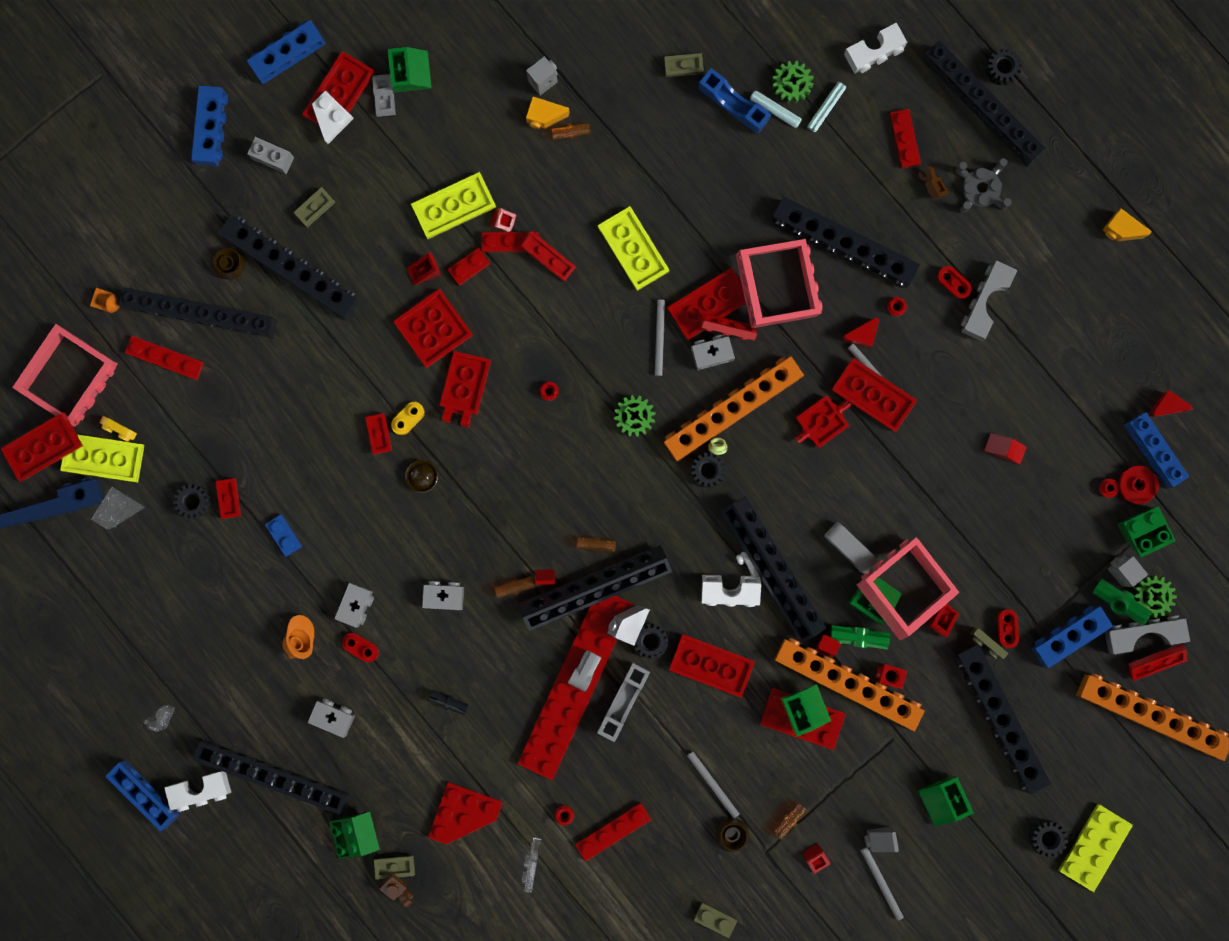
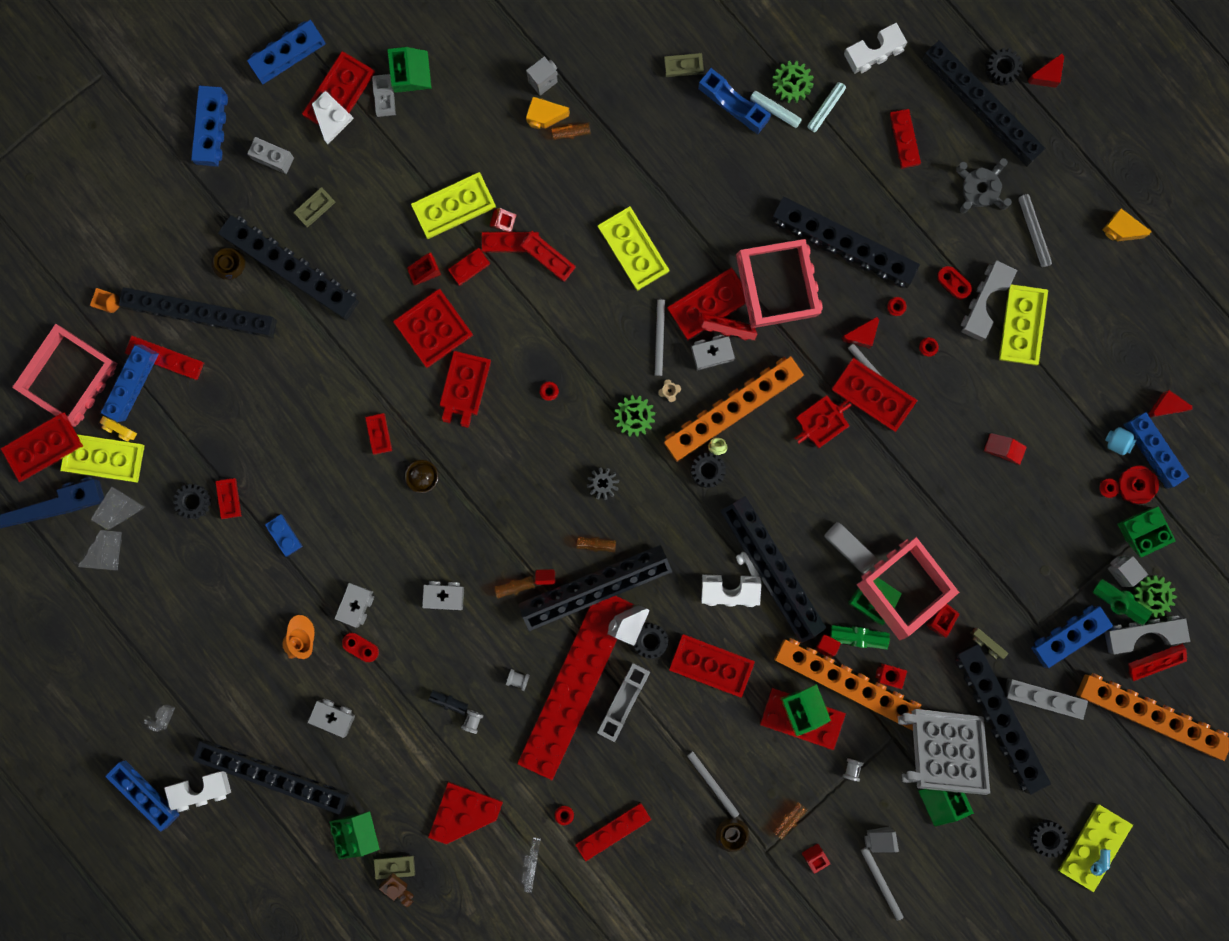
(104, 551): none -> clear wing
(129, 383): none -> blue brick
(408, 419): yellow plate -> none
(472, 721): none -> light grey bush
(517, 679): none -> light grey bush
(583, 674): light grey piece -> none
(602, 490): none -> dark grey gear
(664, 391): none -> tan plate
(715, 920): olive plate -> none
(853, 769): none -> light grey bush
(932, 342): none -> red plate
(934, 185): reddish brown plate -> none
(948, 752): none -> light grey plate
(1010, 628): red plate -> none
(1023, 325): none -> neon yellow plate
(1035, 230): none -> light grey axle
(1045, 698): none -> light grey arch
(1050, 74): none -> red slope
(1102, 864): none -> medium azure arm
(1120, 441): none -> medium azure head

